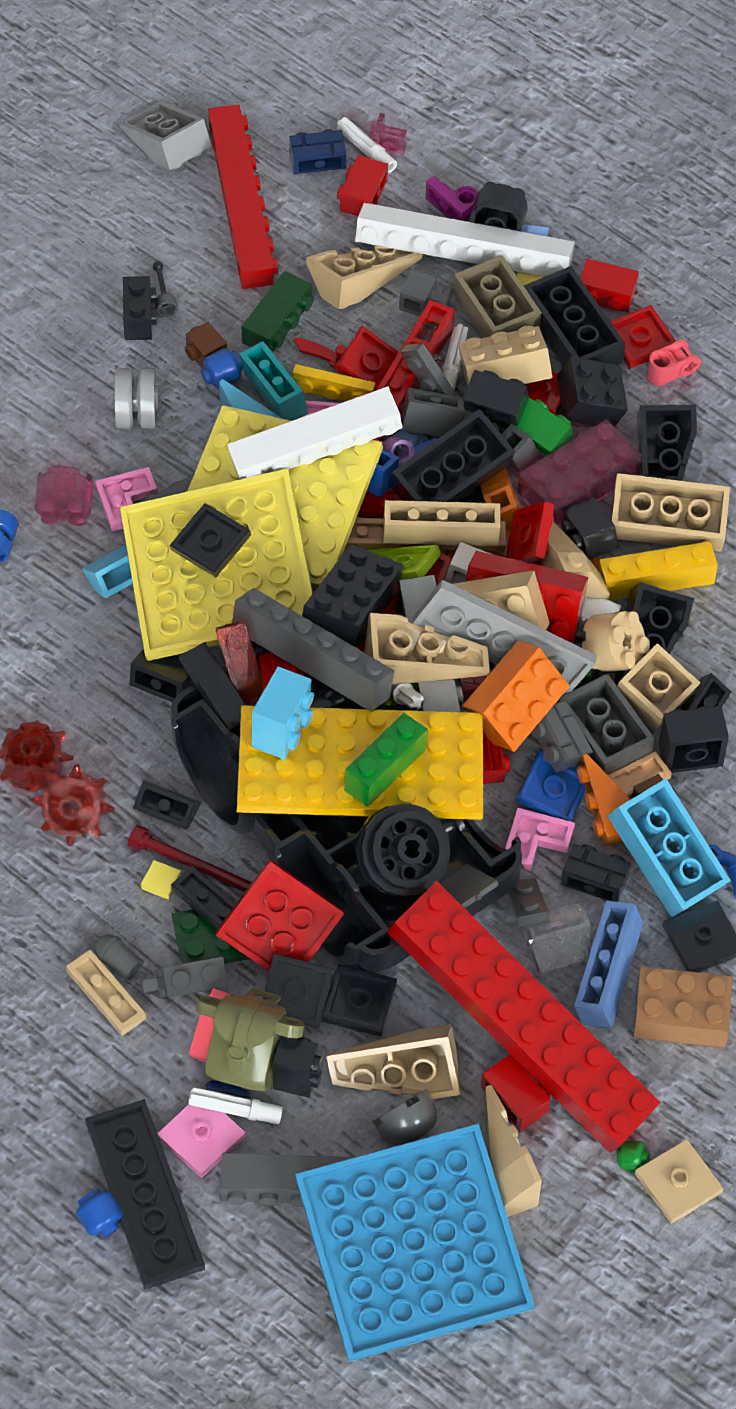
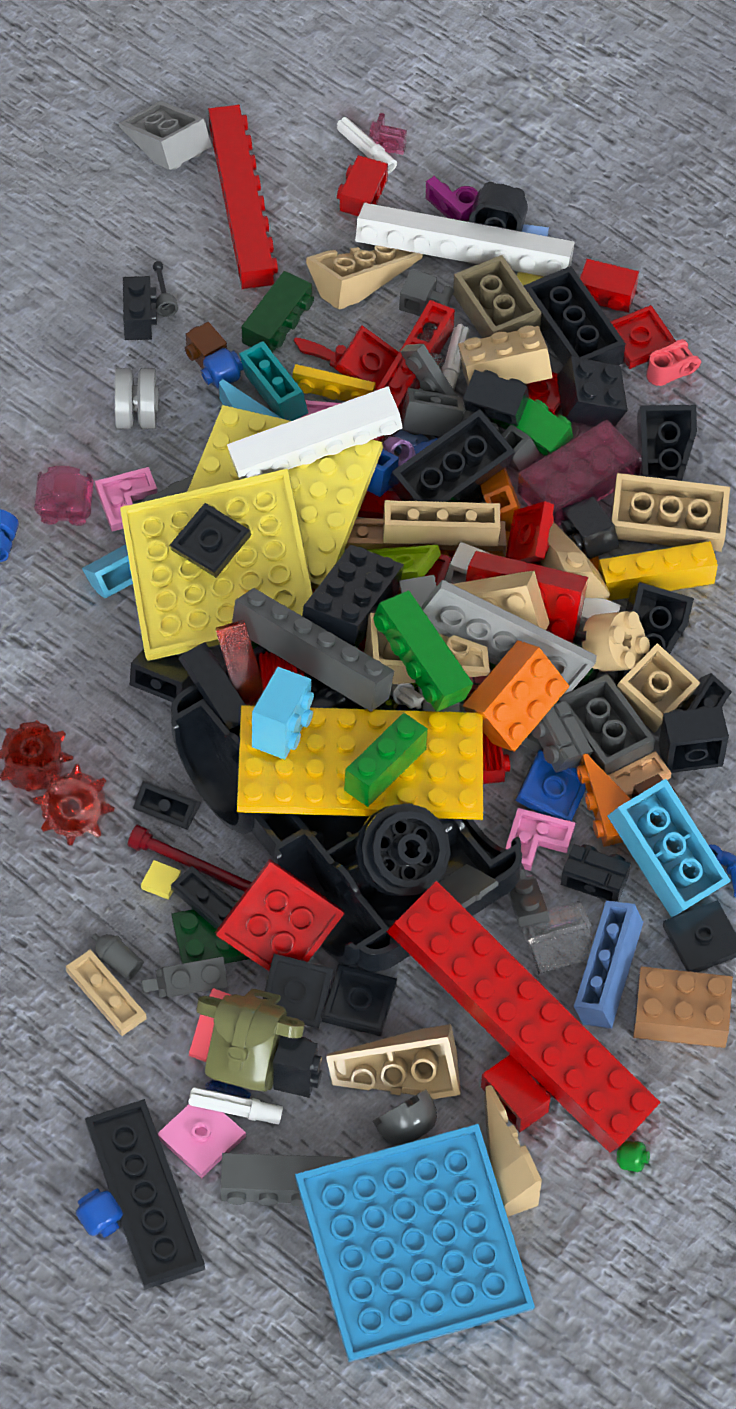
(317, 151): dark blue brick -> none
(422, 651): none -> green brick
(679, 1181): tan plate -> none

